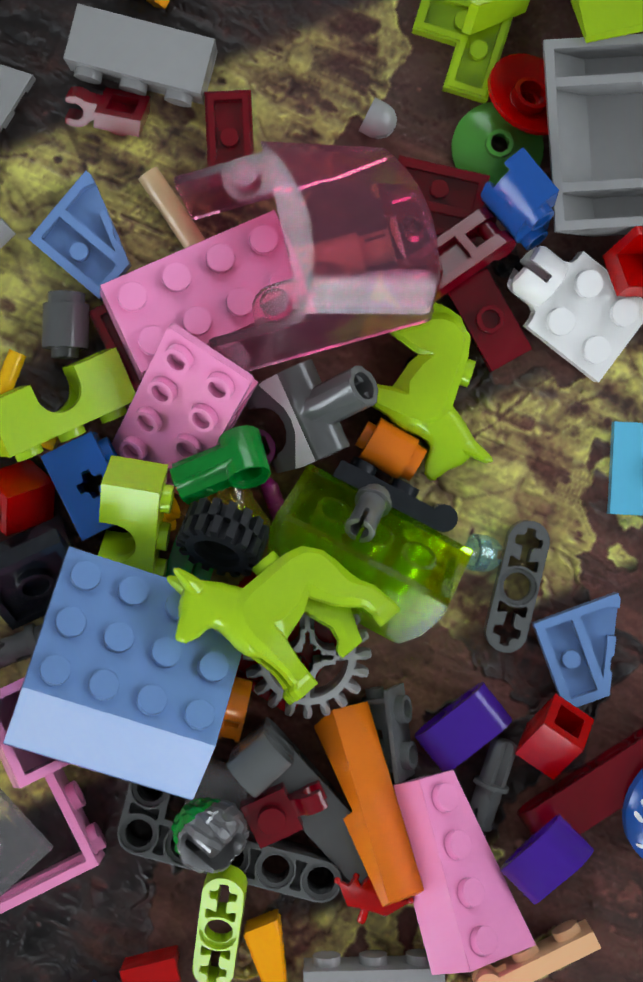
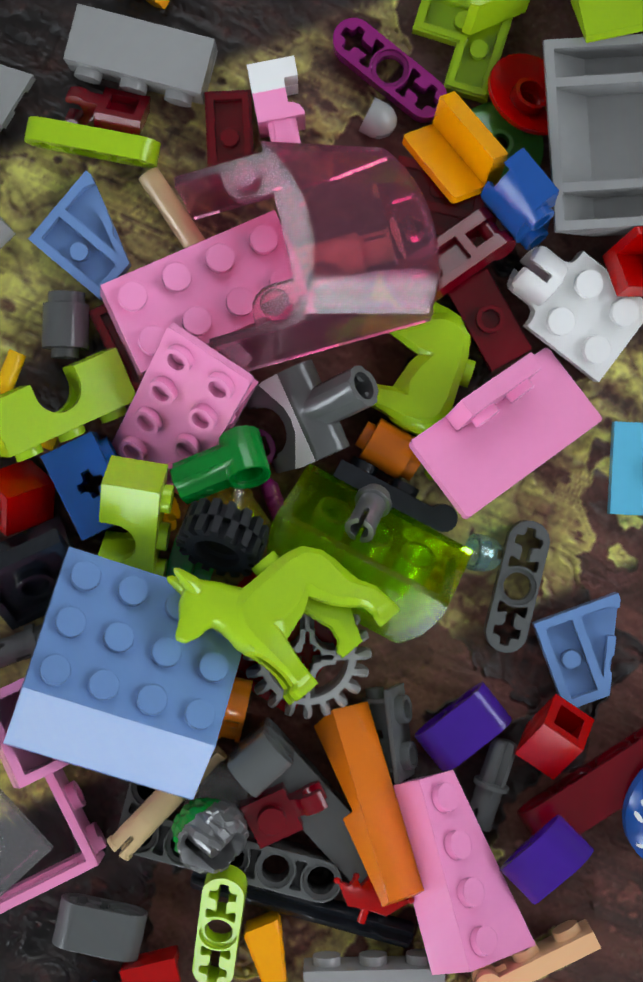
(92, 142): none -> lime beam
(99, 927): none -> dark grey beam
(152, 815): none -> tan pin
(270, 85): none -> hips
(330, 914): none -> black axle
(355, 58): none -> magenta beam
(457, 150): none -> light orange panel
(504, 431): none -> bright pink bracket

